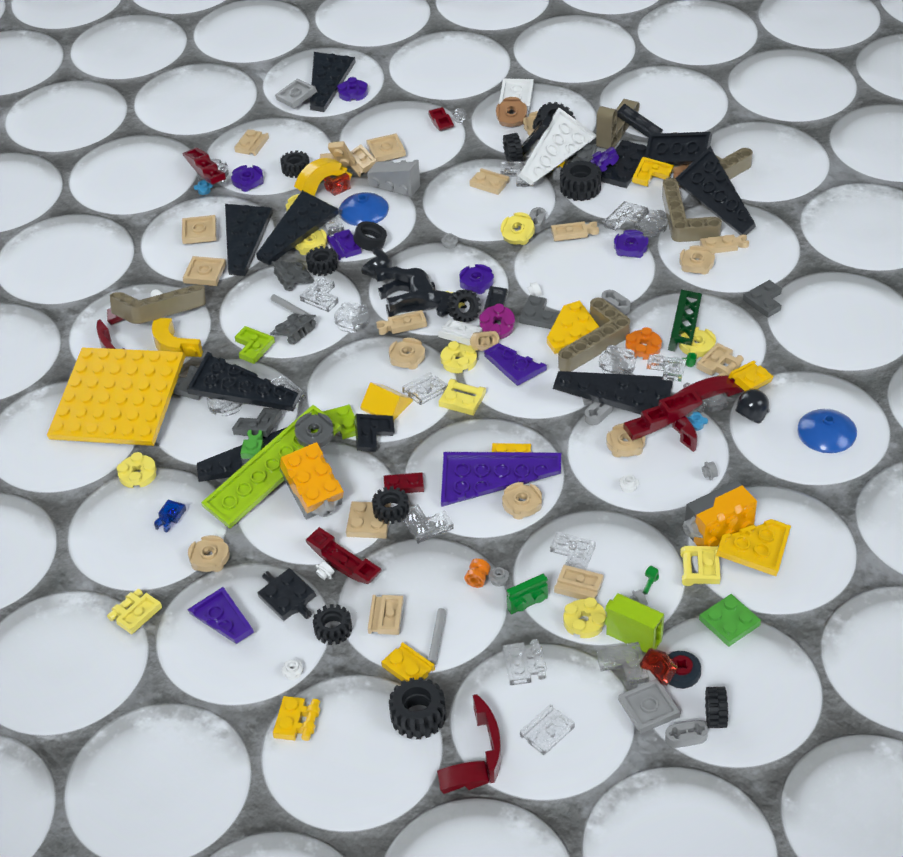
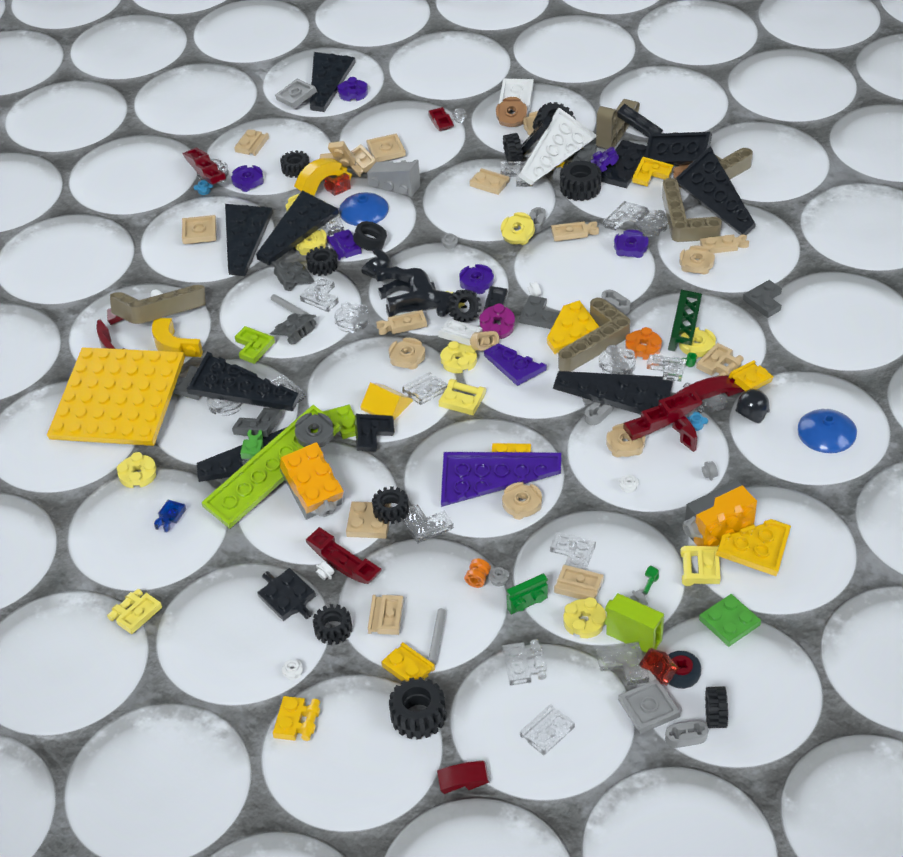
(204, 271): tan plate -> none
(212, 562): tan plate -> none
(222, 615): dark purple wing -> none
(408, 482): dark red plate -> none
(485, 717): dark red slope -> none

